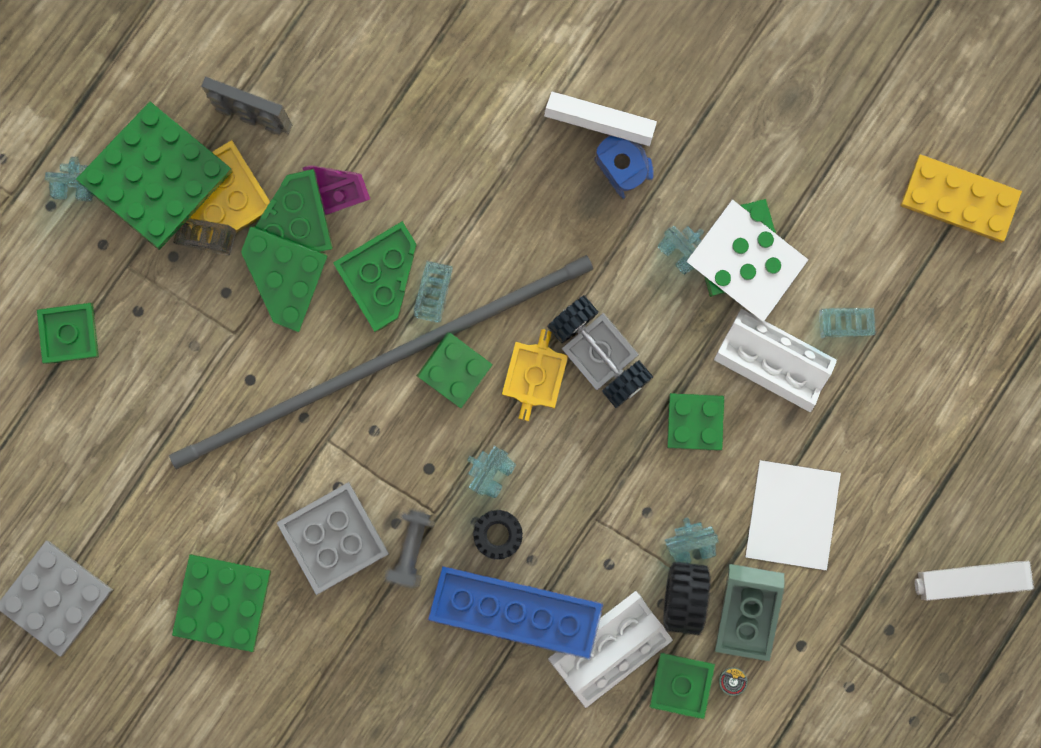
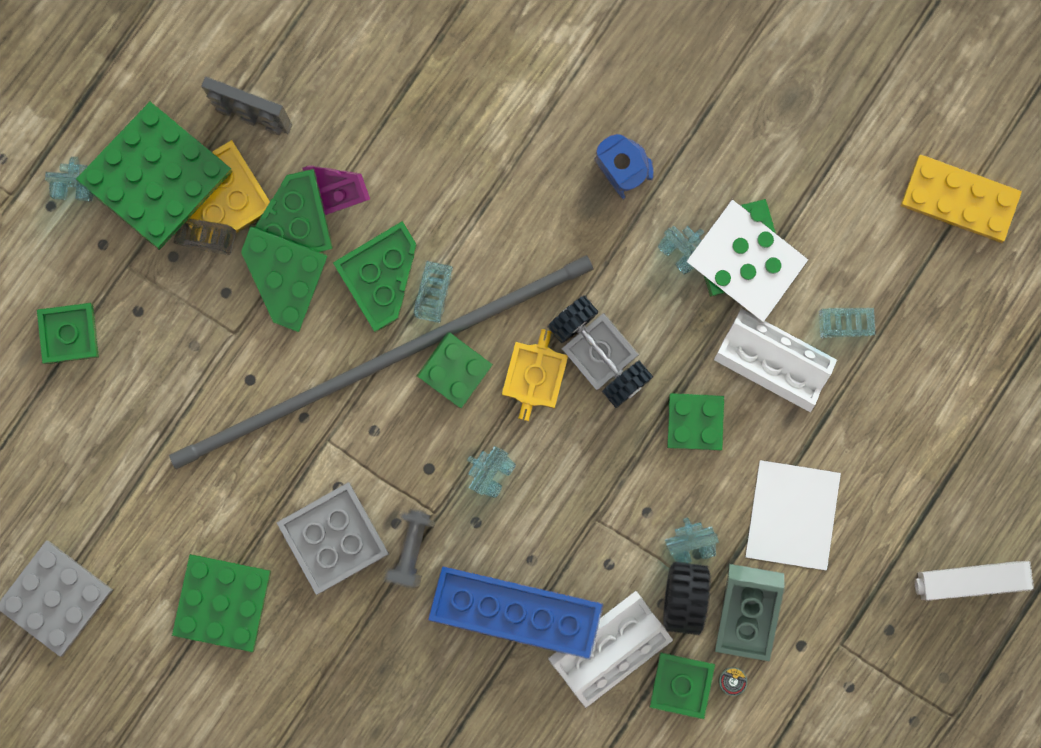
(497, 517): black tyre -> none
(600, 118): white slope -> none

